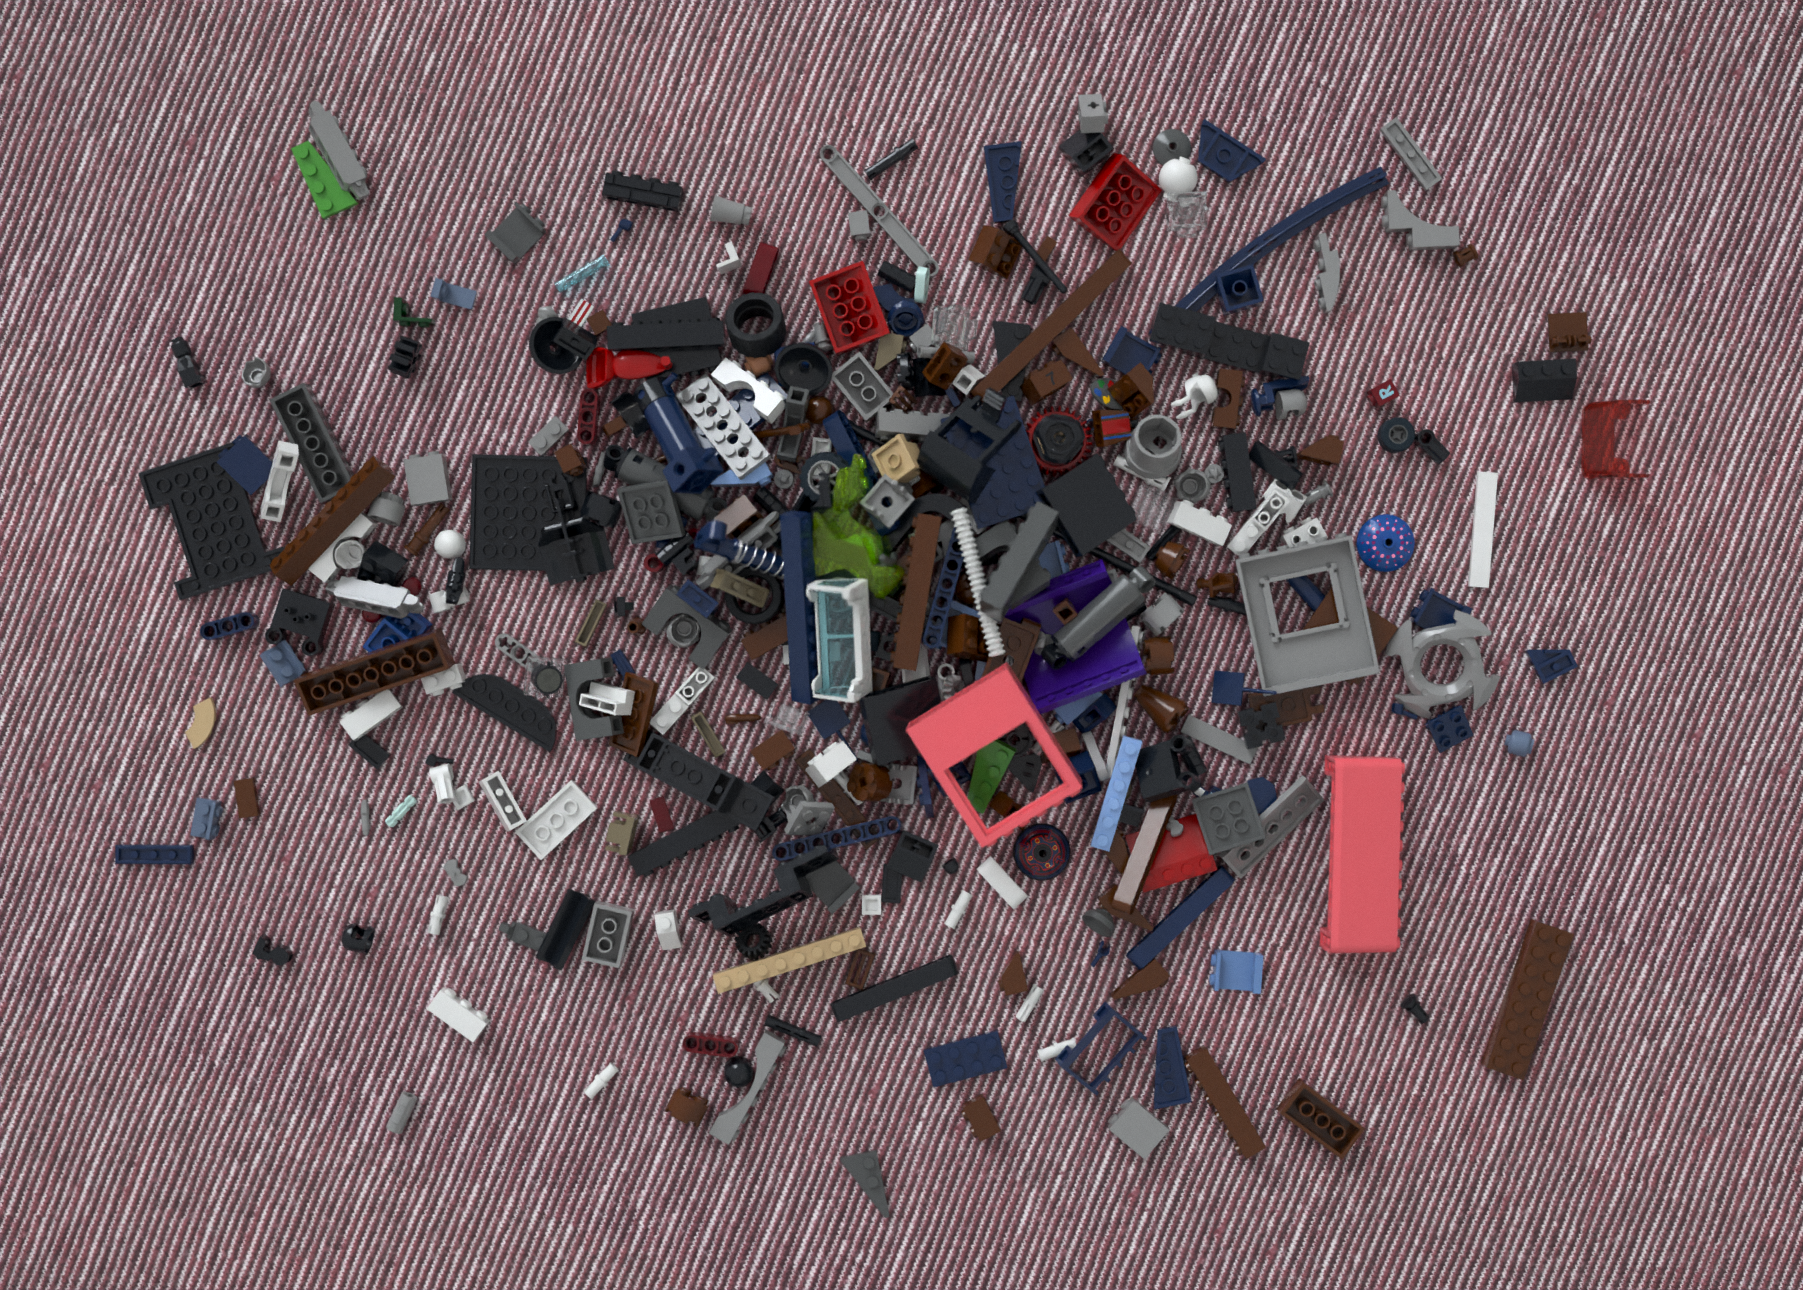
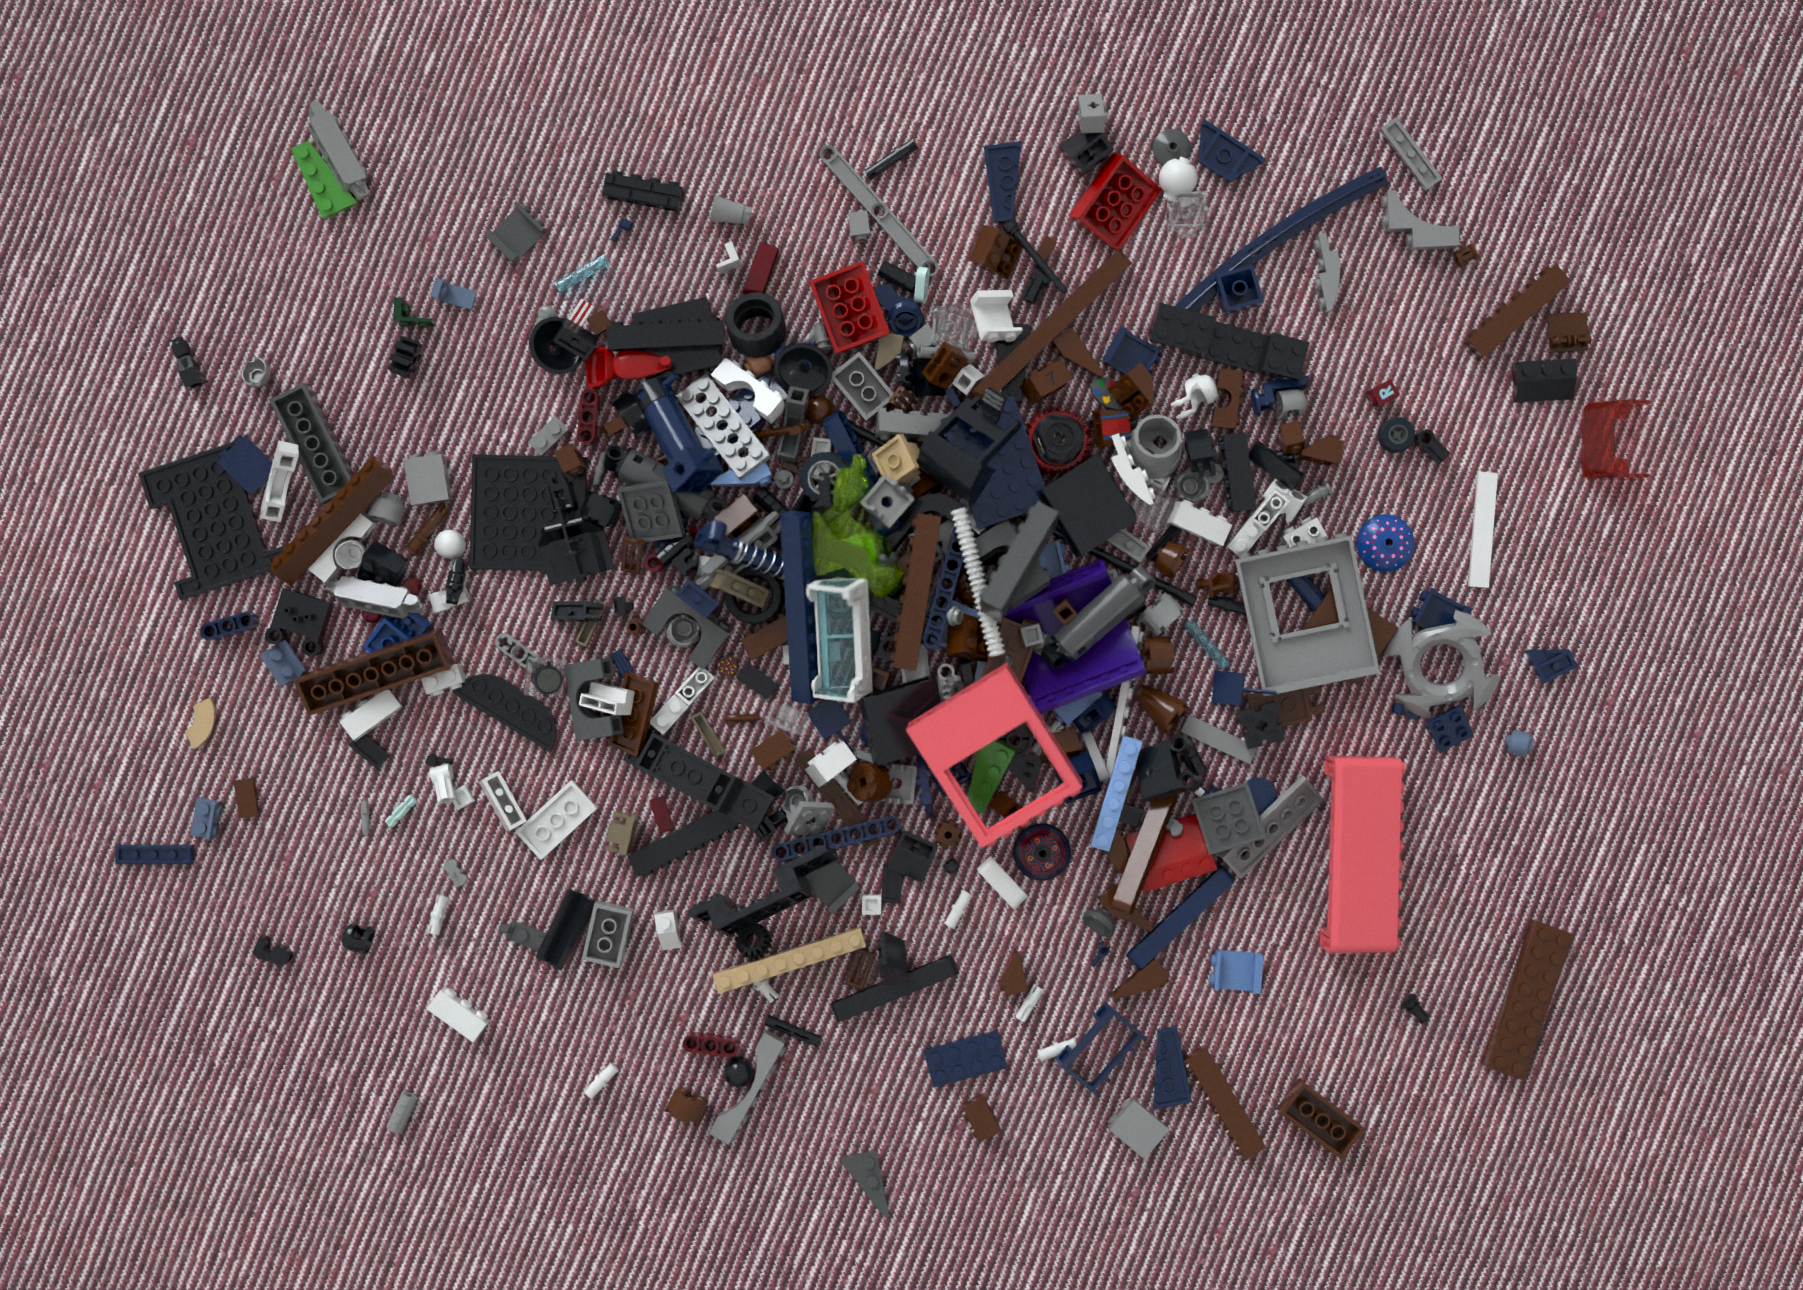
(575, 611): none -> black hinge
(633, 543): none -> reddish brown tile
(727, 666): none -> reddish brown tile
(892, 959): none -> black slope
(940, 832): none -> reddish brown brick
(955, 616): none -> light grey plate
(993, 315): none -> white panel
(1031, 635): none -> light grey tile
(1134, 478): none -> white slope
(1200, 452): none -> black hinge
(1211, 649): none -> clear light blue pin
(1291, 437): none -> reddish brown slope
(1519, 310): none -> reddish brown brick

